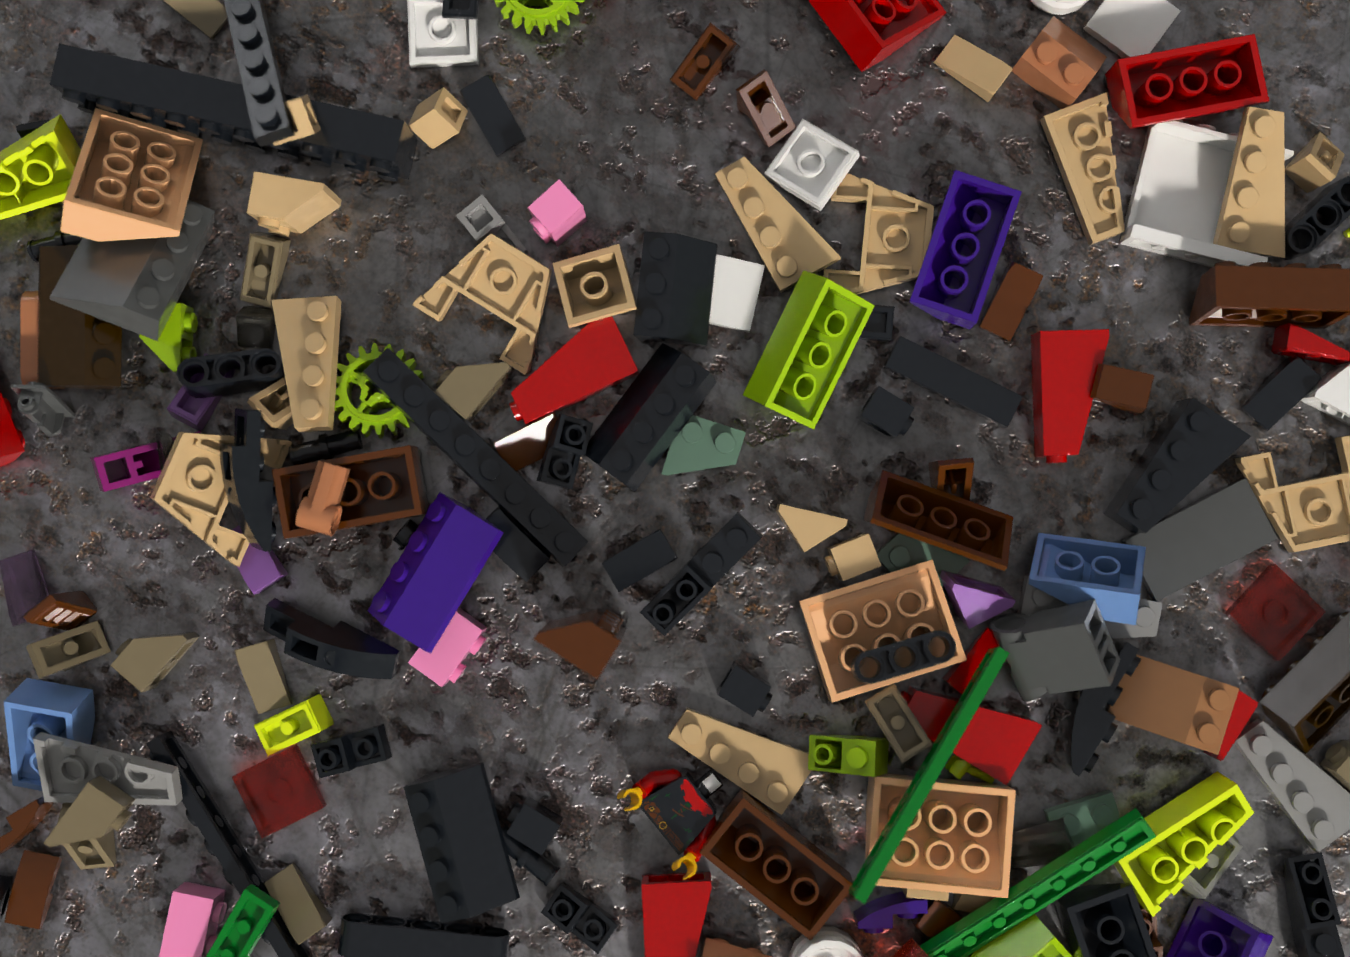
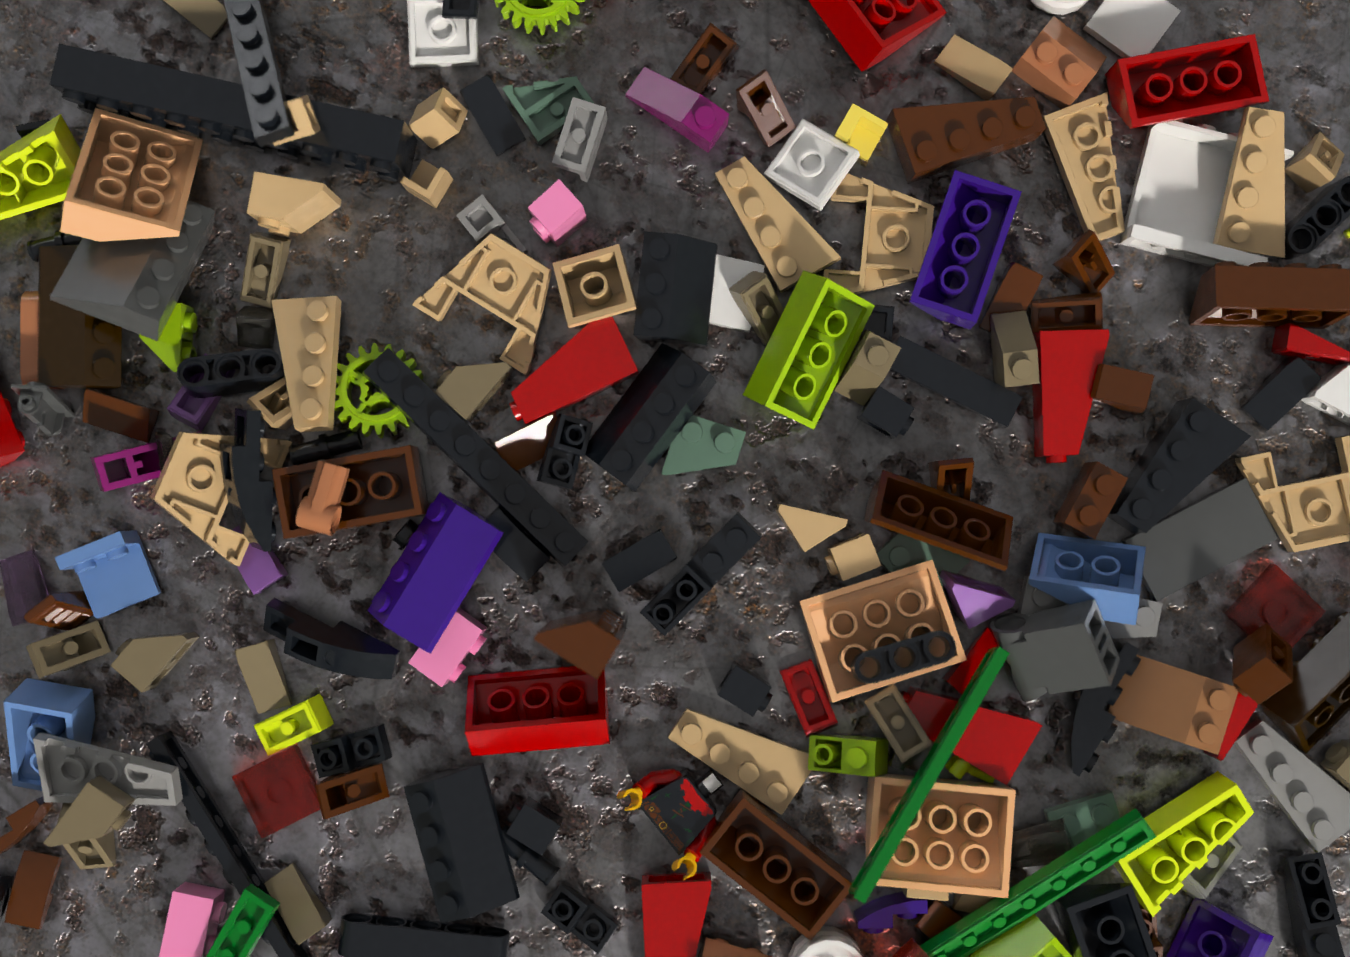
(112, 572): none -> medium blue bracket
(118, 415): none -> reddish brown slope
(351, 790): none -> reddish brown slope
(428, 183): none -> tan panel
(536, 711): none -> red slope
(545, 104): none -> sand green wing
(580, 137): none -> light grey panel
(679, 108): none -> magenta slope
(758, 303): none -> dark tan slope
(809, 698): none -> red slope
(861, 131): none -> light yellow panel
(866, 367): none -> dark tan slope
(956, 134): none -> reddish brown wedge
(1013, 350): none -> dark tan slope
(1067, 313): none -> reddish brown slope
(1086, 263): none -> reddish brown slope
(1090, 500): none -> reddish brown brick
(1262, 664): none -> reddish brown brick

